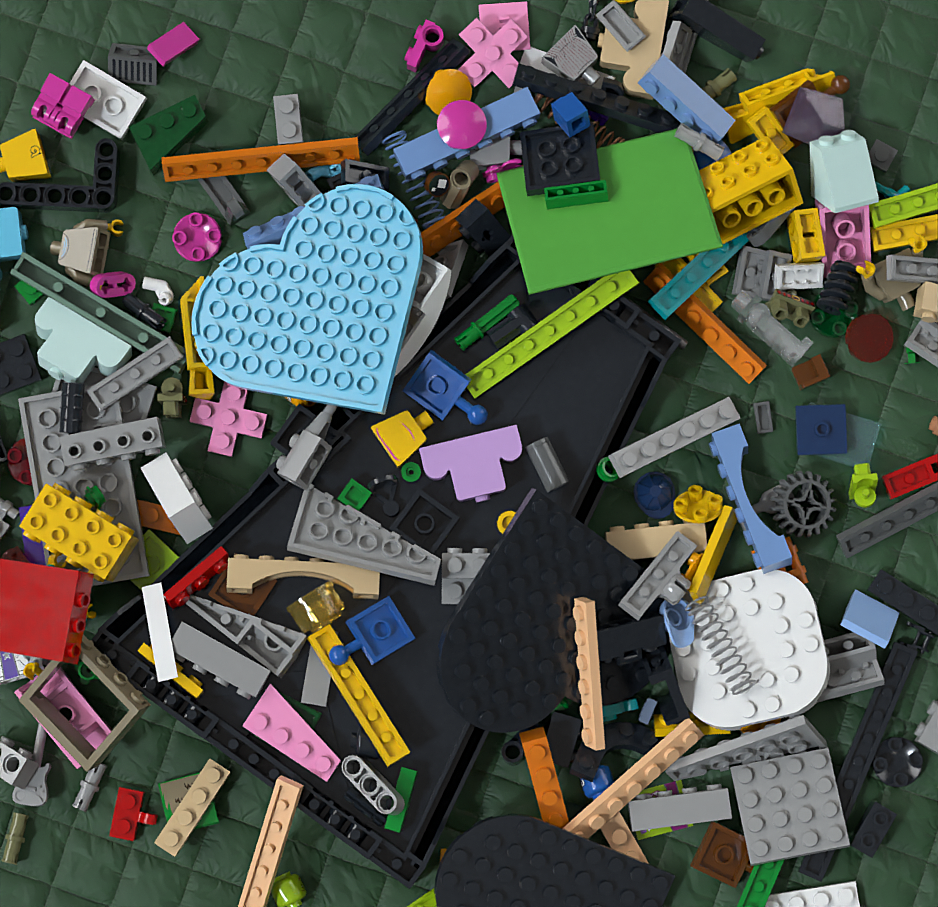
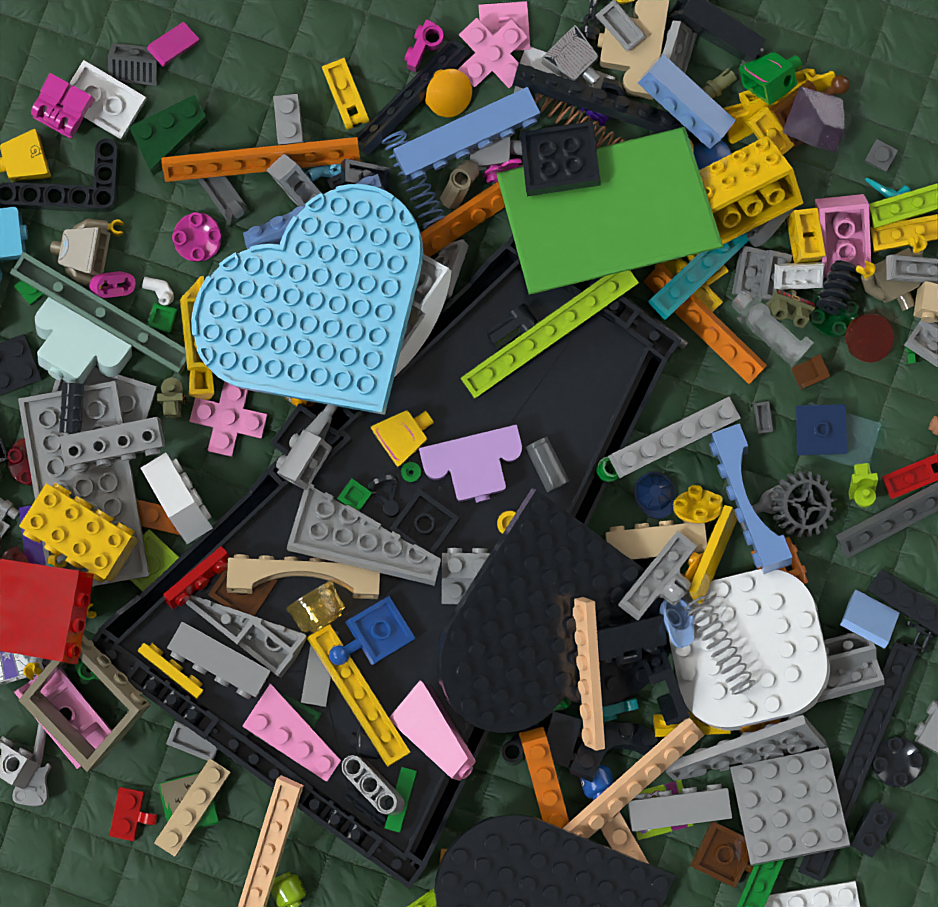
(15, 838): olive pin -> none
(89, 787): light grey pin -> none
(94, 496): green plate -> none
(134, 374): light grey tile -> none
(144, 312): black axle -> none
(159, 632): white sticker -> none
(190, 742): none -> light grey tile
(345, 92): none -> yellow plate
(432, 730): none -> bright pink slope
(437, 183): tile -> none
(440, 386): blue plate -> none
(461, 124): dark pink dish -> none
(482, 228): black brick -> none
(486, 322): green axle -> none
(570, 114): blue brick -> none
(576, 194): green piece -> none
(647, 711): sand blue tile -> none
(699, 141): light grey pin -> none
(770, 76): none -> green torso
(842, 172): light aqua slope -> none

